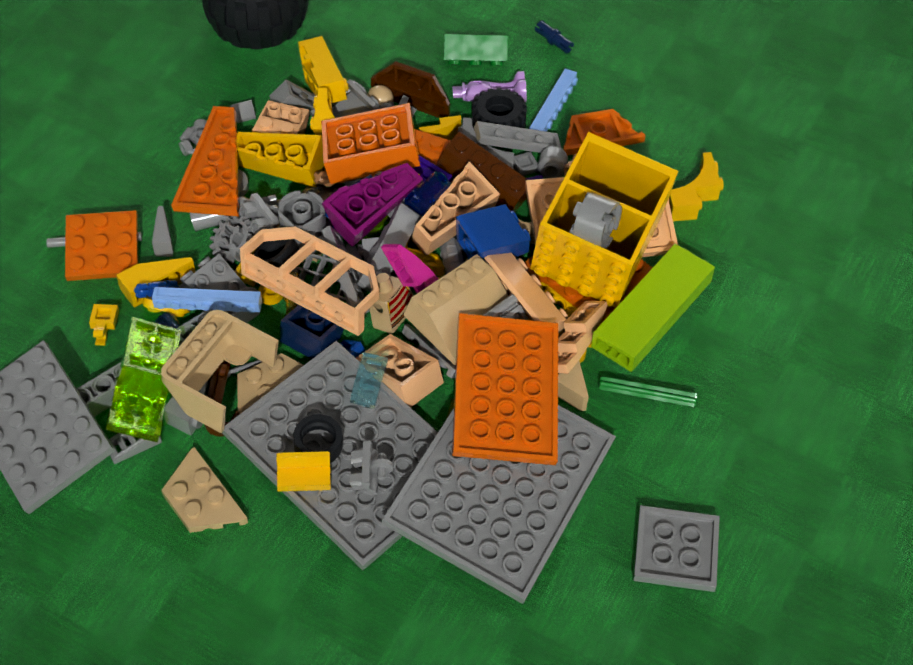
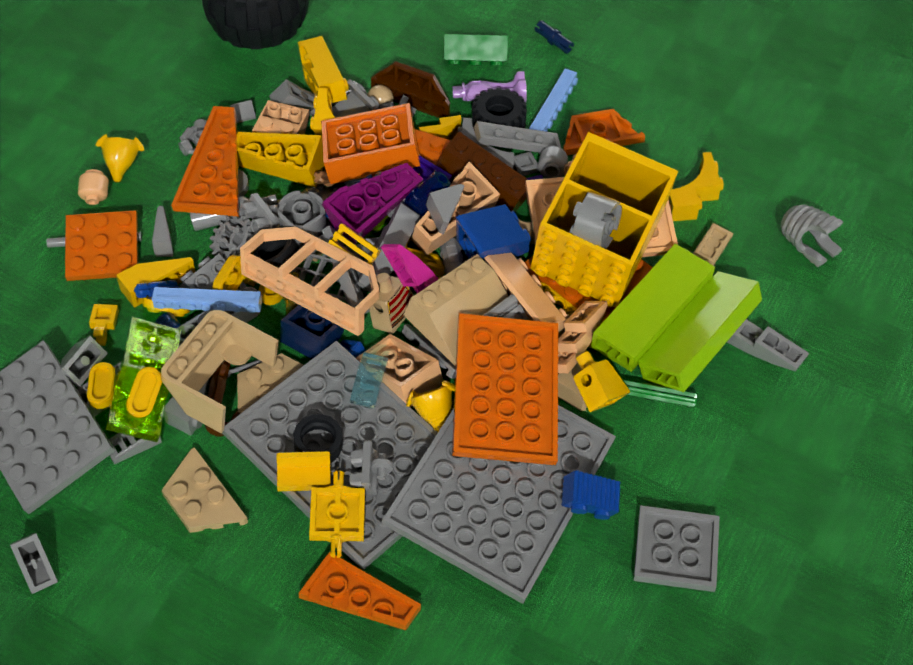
(33, 563): none -> light grey slope
(81, 359): none -> light grey slope
(93, 186): none -> light nougat head
(101, 385): none -> yellow tile
(119, 154): none -> yellow hat
(144, 392): none -> yellow tile
(230, 275): none -> yellow plate
(337, 514): none -> yellow plate
(338, 236): none -> yellow tile
(358, 593): none -> orange wing
(433, 405): none -> yellow hat
(442, 205): none -> light grey slope
(591, 494): none -> blue brick
(598, 382): none -> yellow torso
(700, 331): none -> lime brick
(713, 244): none -> tan plate
(768, 346): none -> light grey slope
(819, 223): none -> light grey hair

